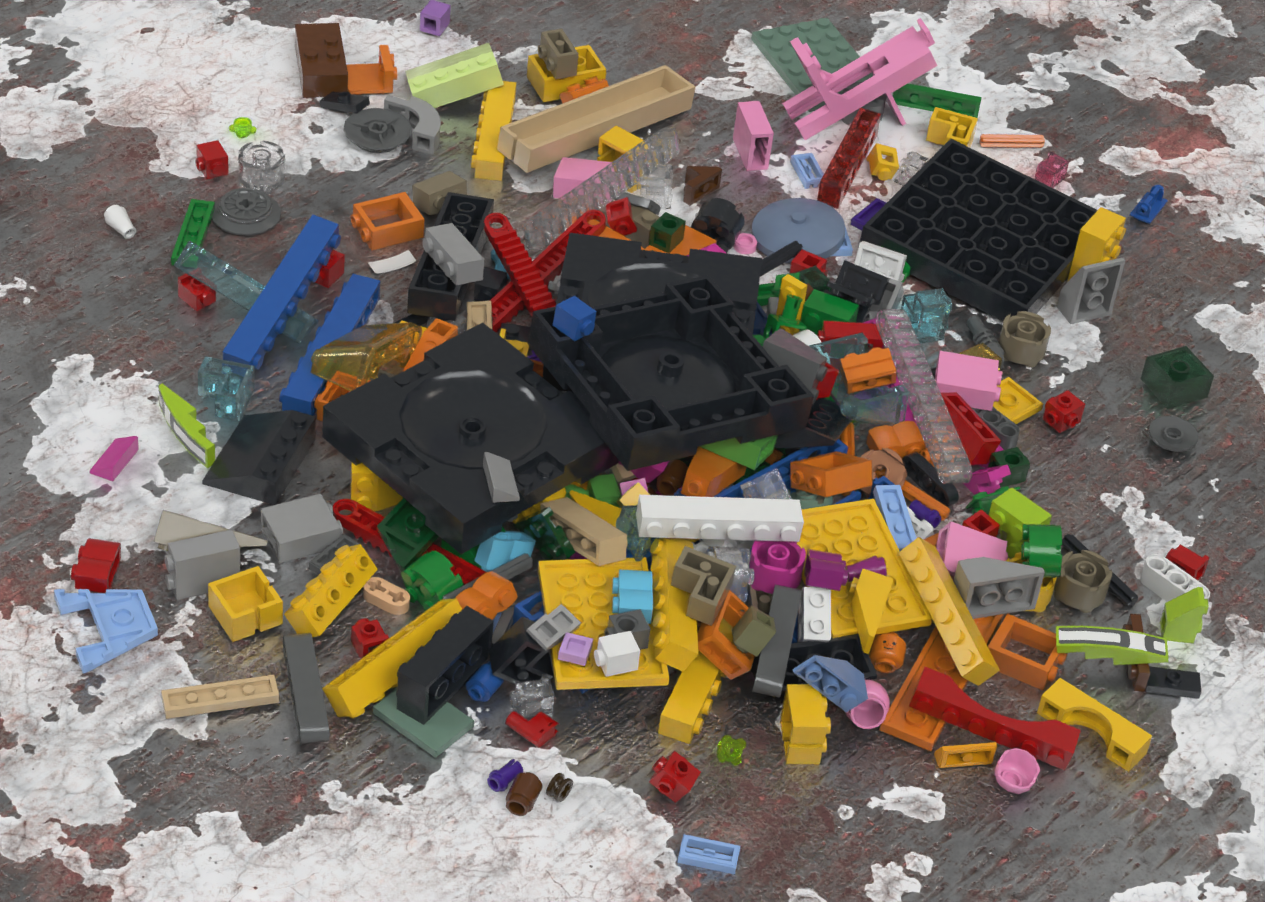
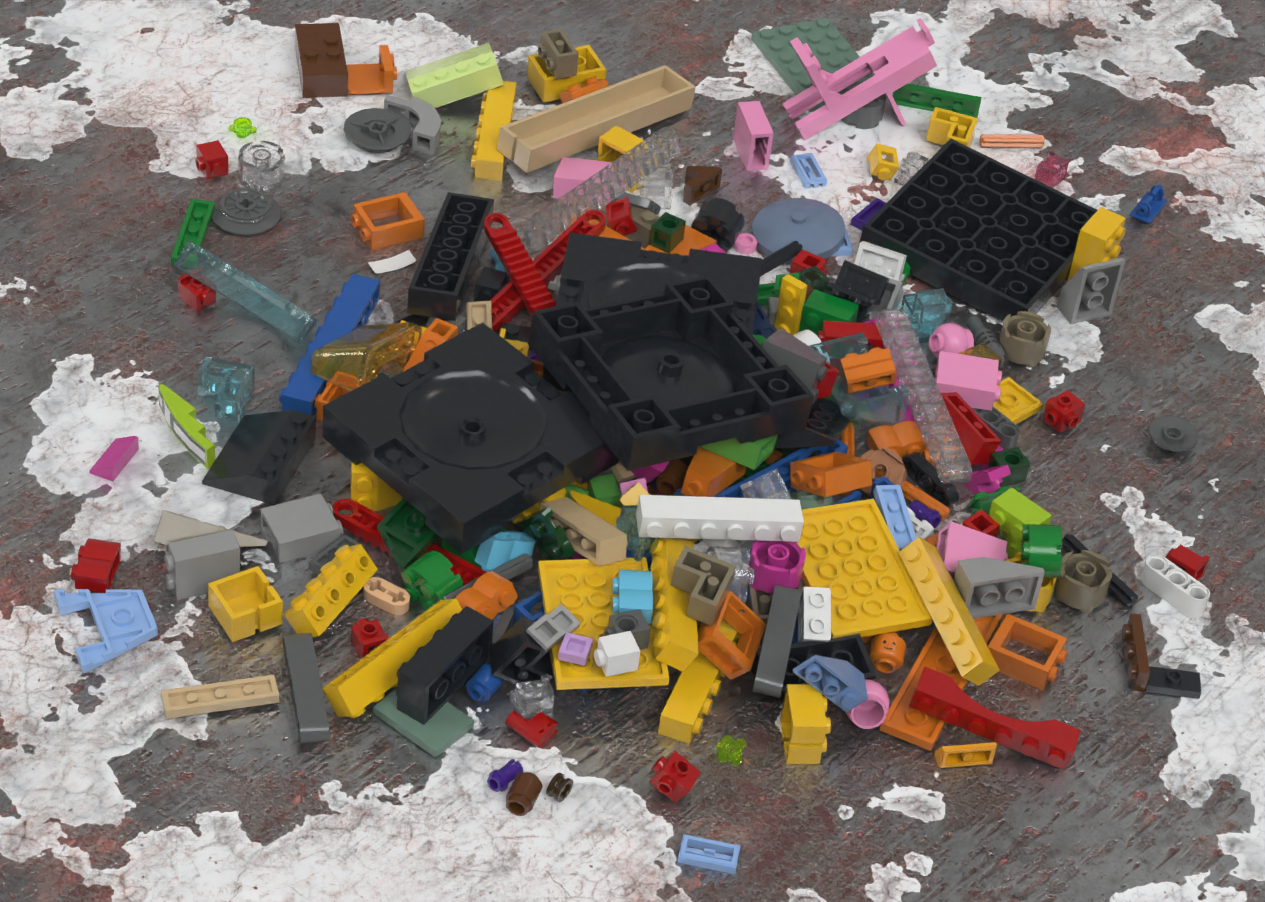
(119, 220): white cone -> none
(283, 293): blue brick -> none
(333, 270): red brick -> none
(344, 102): black plate -> none
(431, 193): dark tan brick -> none
(435, 17): medium lavender brick -> none
(453, 254): light grey brick -> none
(500, 478): light grey slope -> none
(574, 318): blue brick -> none
(753, 631): olive brick -> none
(787, 318): green bracket -> none
(825, 570): magenta brick -> none
(849, 158): clear red brick -> none
(868, 604): yellow slope -> none
(872, 564): magenta cone -> none
(950, 338): none -> bright pink piece
(1016, 771): bright pink hair -> none
(1069, 705): yellow arch -> none
(1105, 642): slope -> none
(1177, 377): clear green brick -> none
(1183, 616): lime slope -> none

